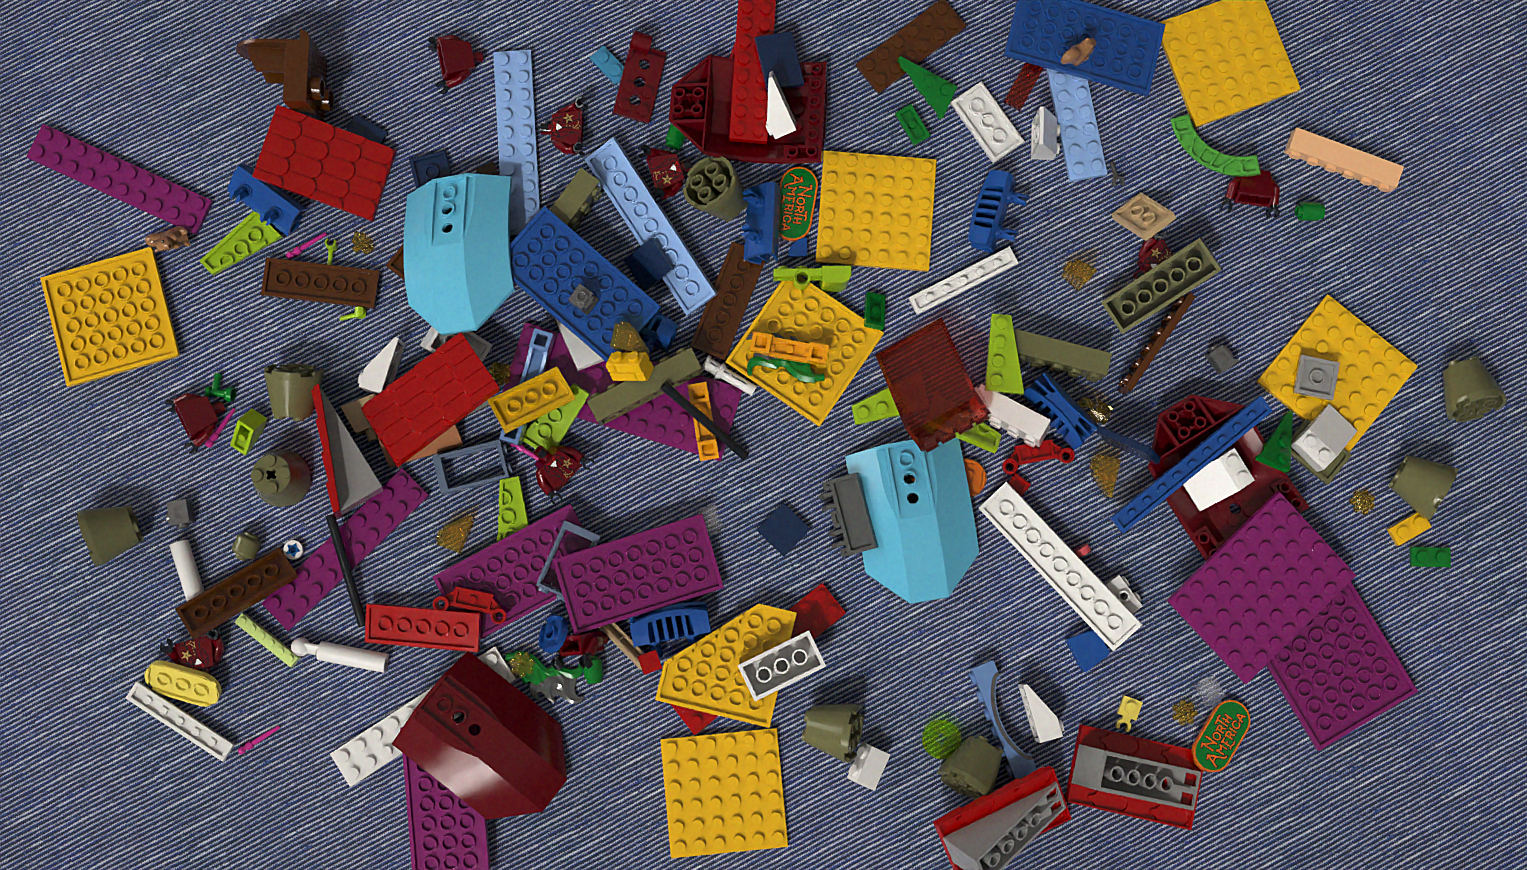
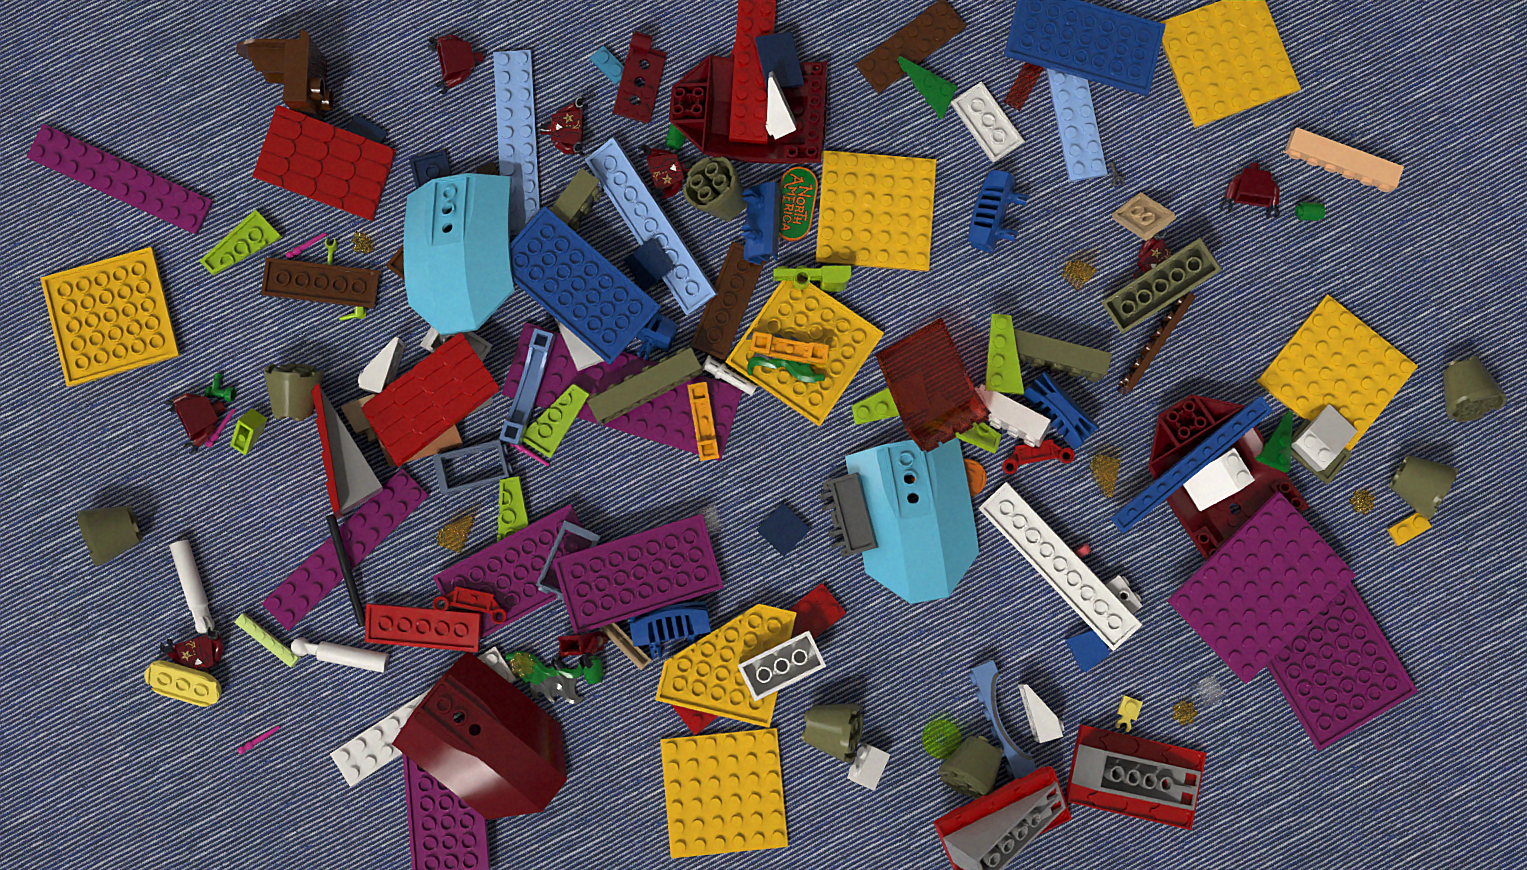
(168, 239): medium nougat animal -> none
(180, 513): flat silver brick -> none
(180, 721): white plate -> none
(236, 593): reddish brown plate -> none
(246, 546): olive head -> none
(266, 199): blue piece -> none
(289, 482): olive cone -> none
(293, 550): white tile -> none
(500, 372): clear yellow plant -> none
(531, 399): yellow plate -> none
(553, 634): blue tile -> none
(557, 467): dark red torso -> none
(583, 299): flat silver window -> none
(627, 339): clear yellow slope -> none
(629, 366): yellow brick -> none
(649, 662): red tile -> none
(704, 420): black piece -> none
(798, 248): blue tile -> none
(874, 311): green plate -> none
(912, 125): green plate -> none
(963, 281): white plate -> none
(1019, 484): red tile -> none
(1044, 135): white slope -> none
(1079, 53): medium nougat animal -> none
(1099, 411): clear yellow plate -> none
(1128, 445): dark blue tile -> none
(1210, 157): bright green tile -> none
(1220, 358): flat silver window -> none
(1221, 736): tile -> none
(1316, 377): light grey plate -> none
(1429, 557): green plate -> none

